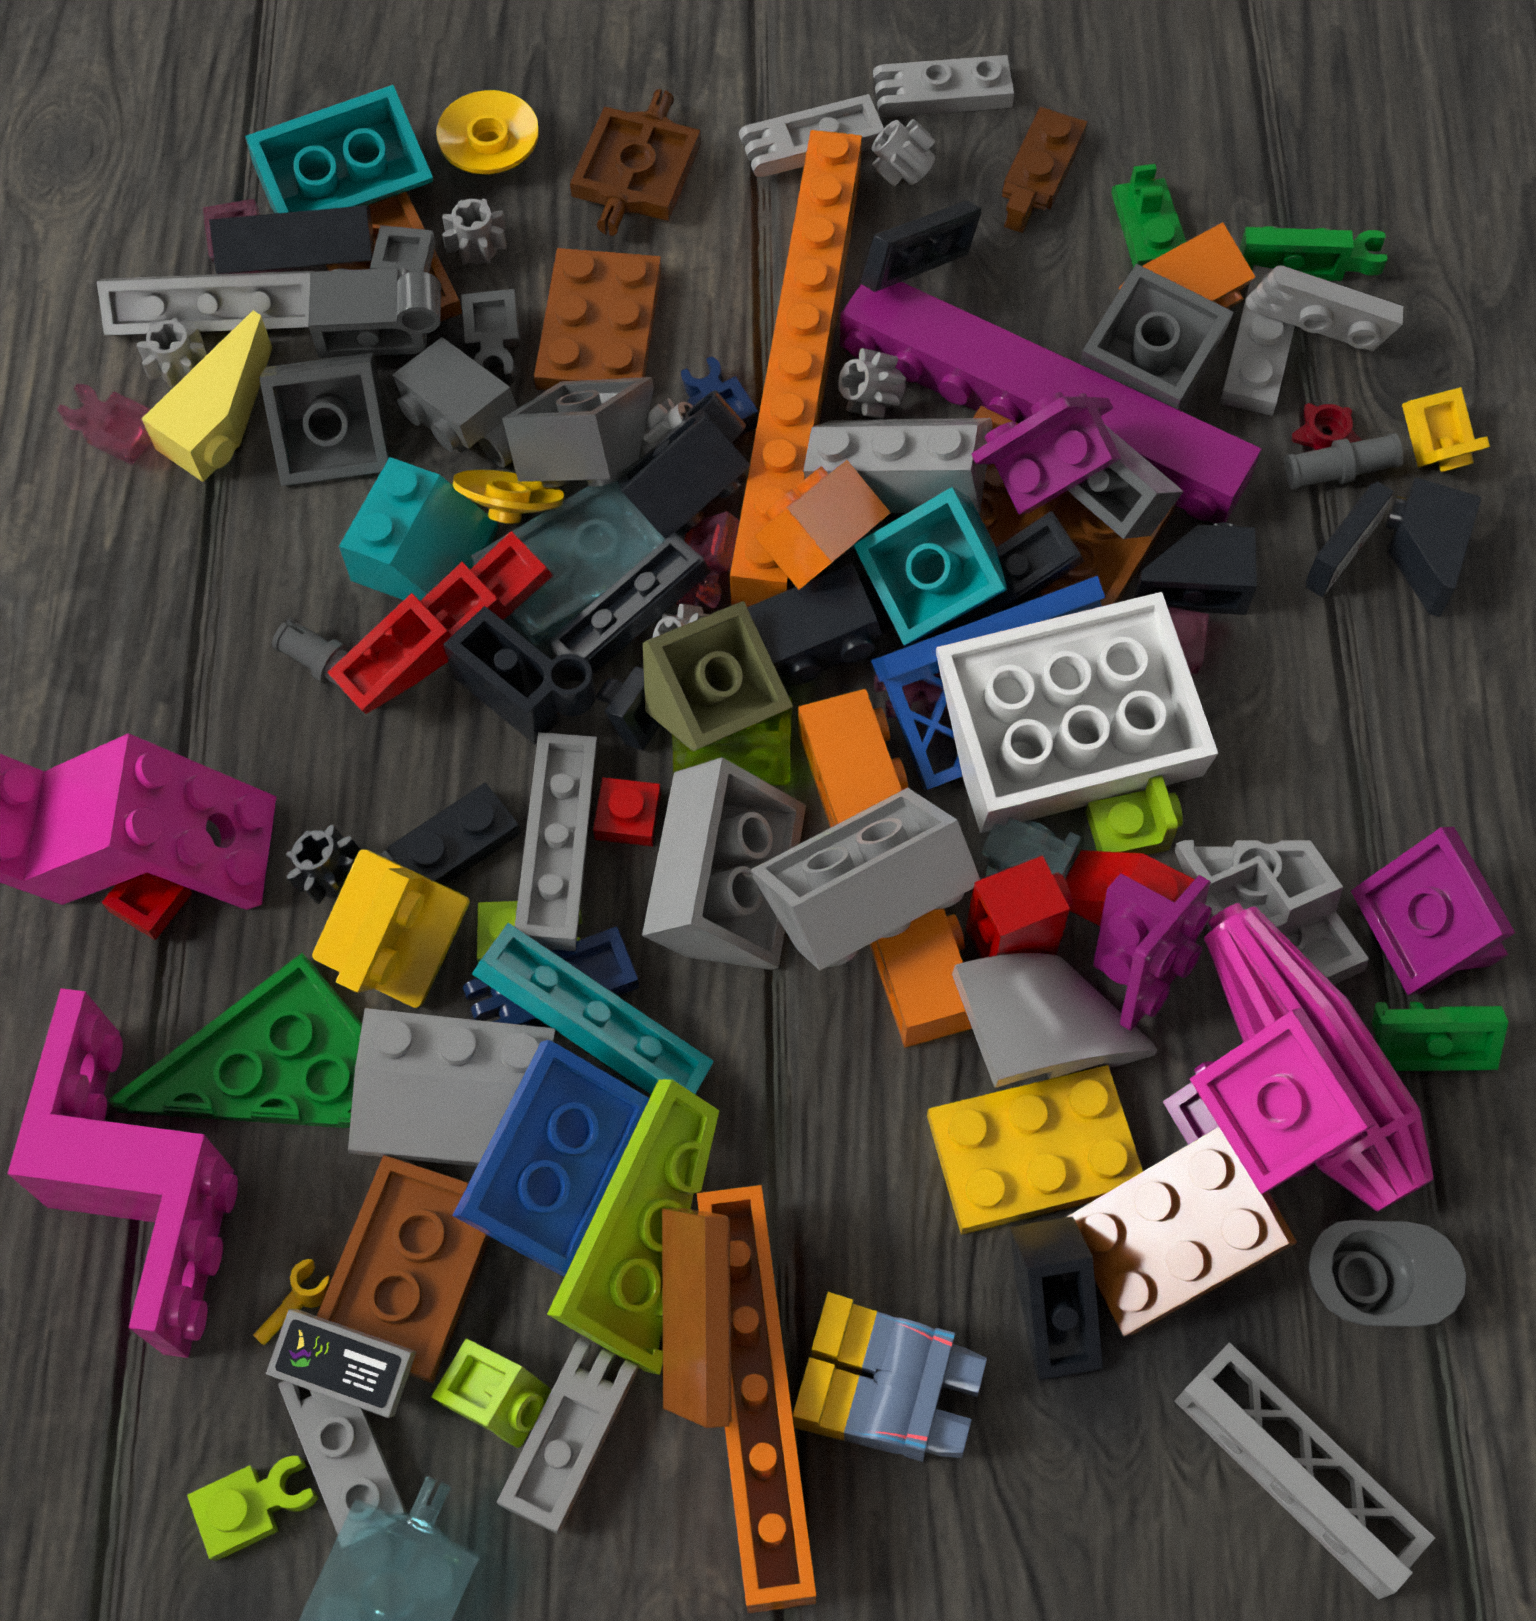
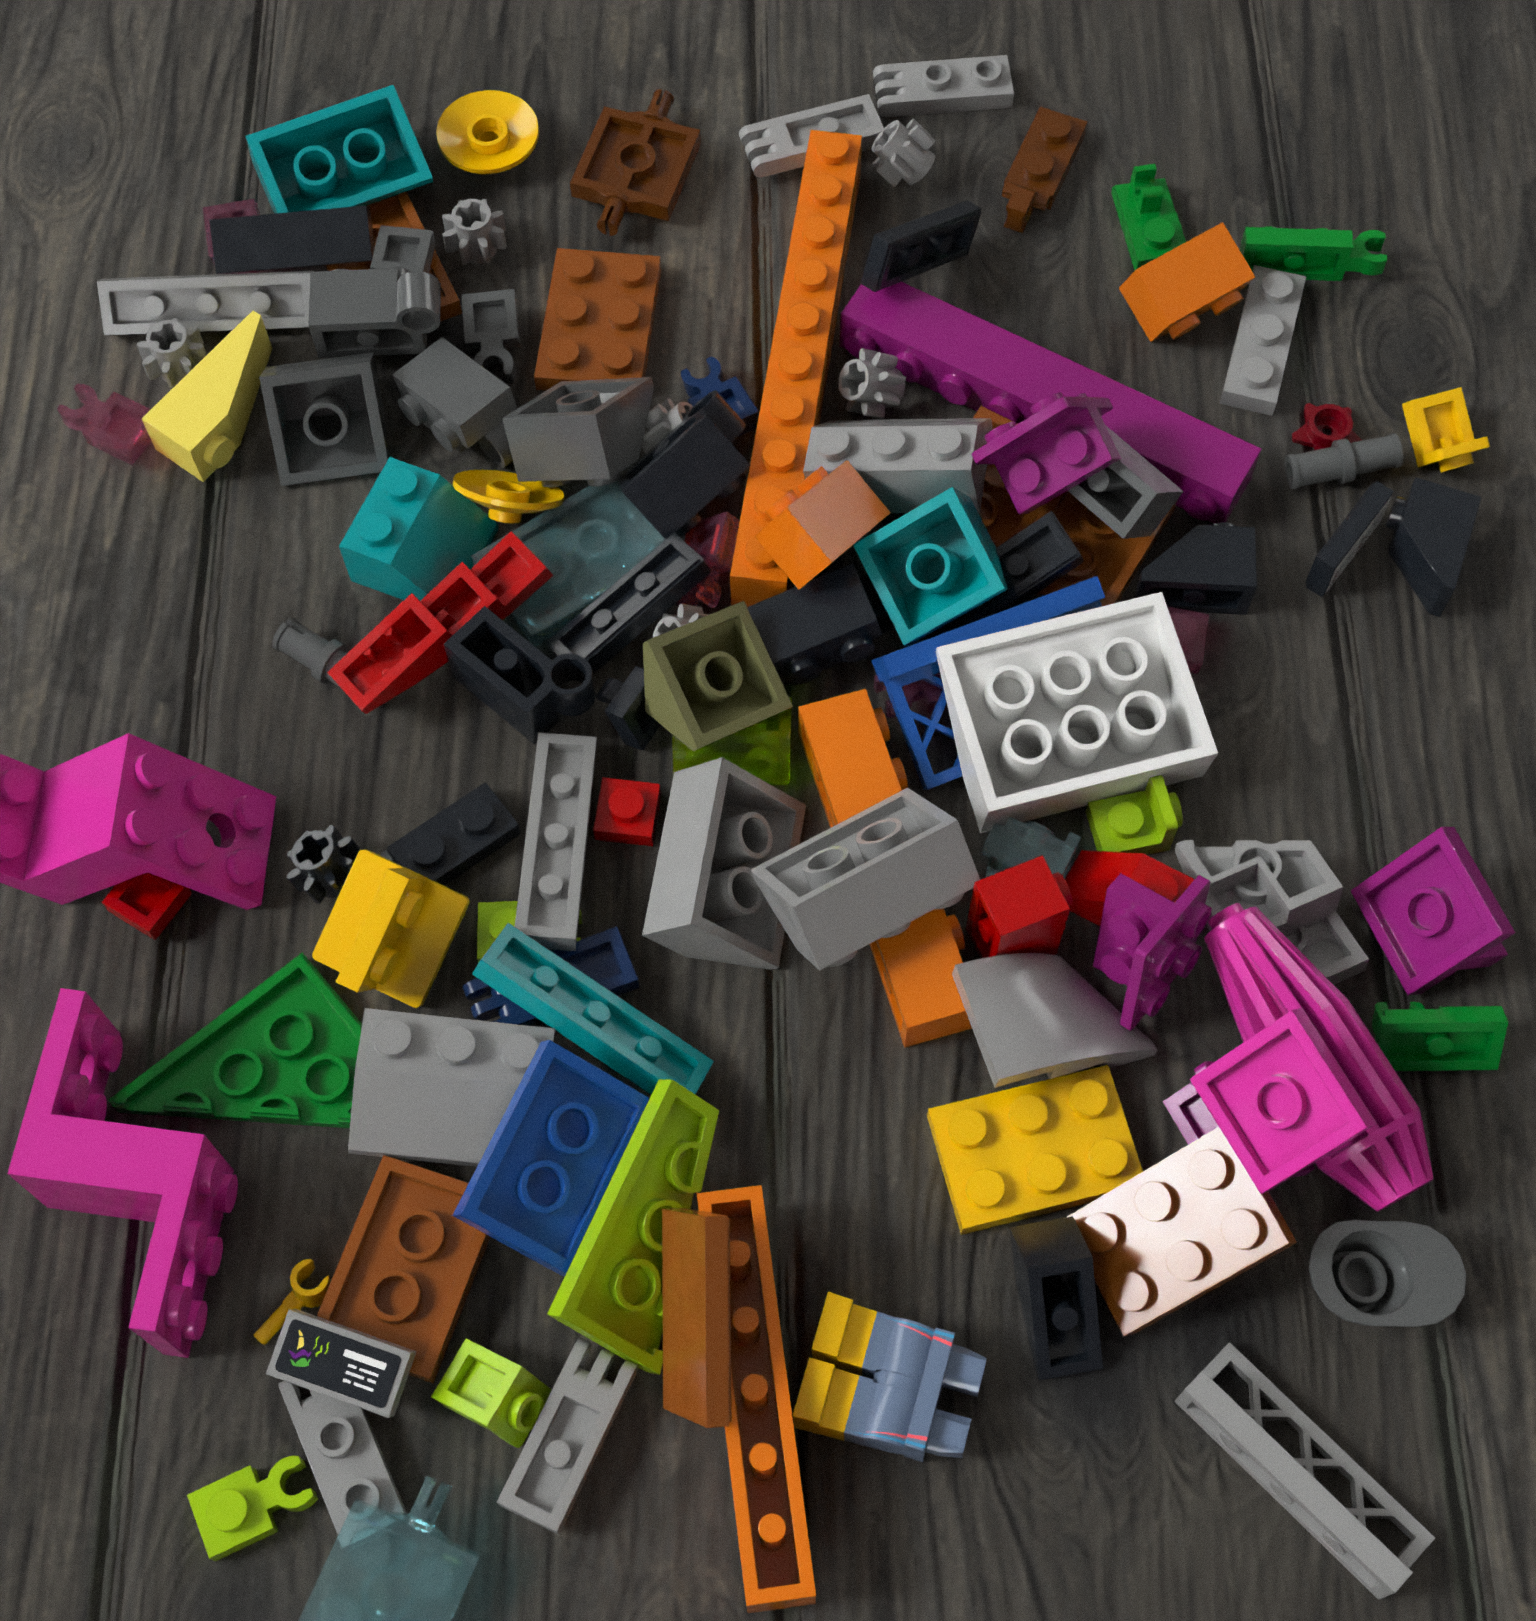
(1157, 338): dark grey slope -> none
(1325, 308): light grey hinge -> none

